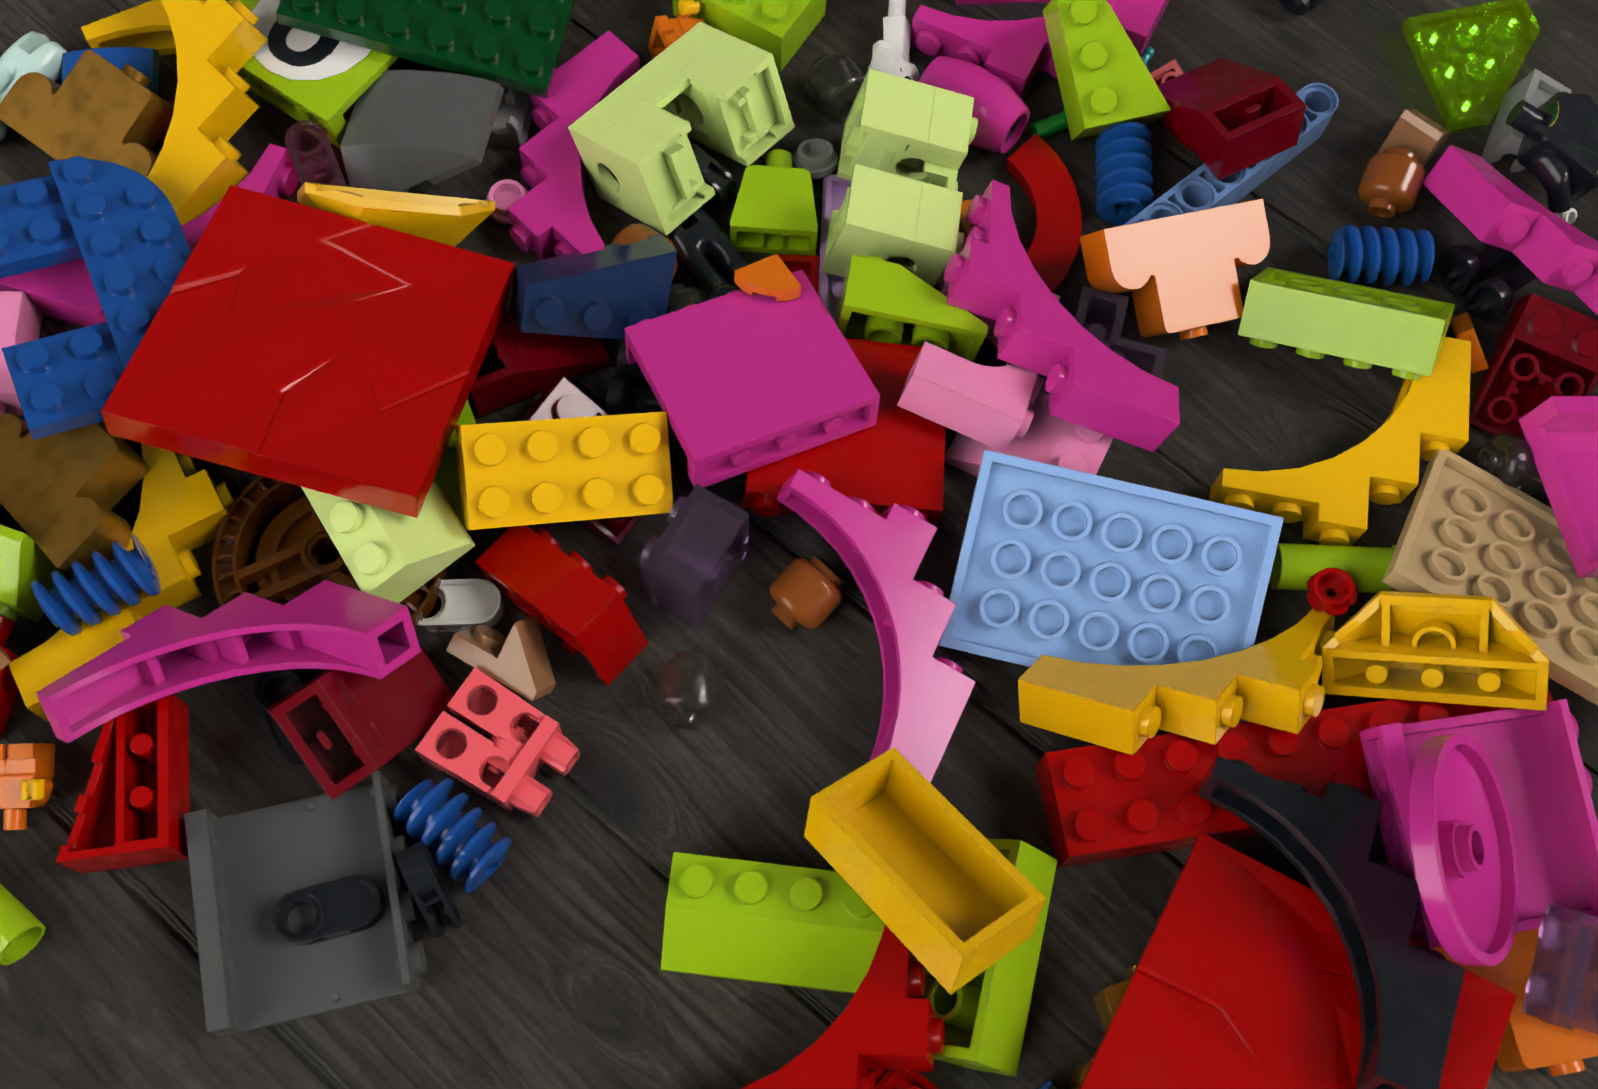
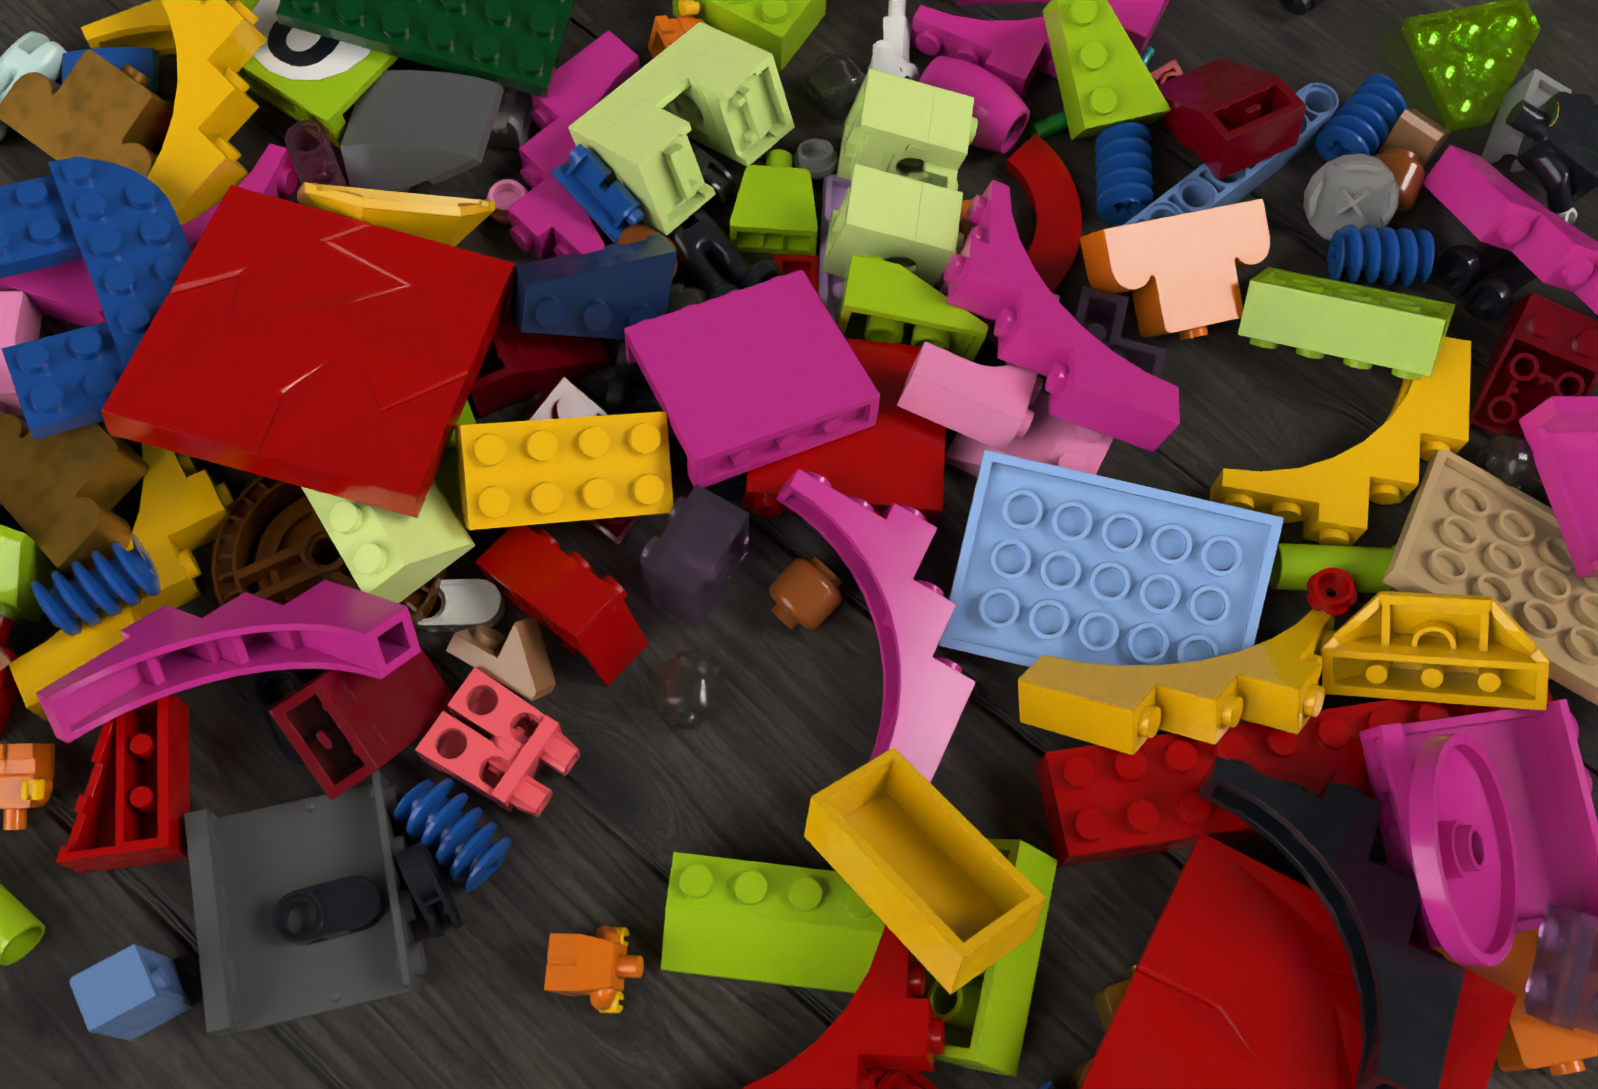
(130, 993): none -> medium blue panel
(592, 966): none -> orange piece
(606, 204): none -> blue hinge
(768, 278): orange tile -> none
(1350, 191): none -> light grey tile
(1362, 120): none -> blue piece
(1464, 330): orange tile -> none

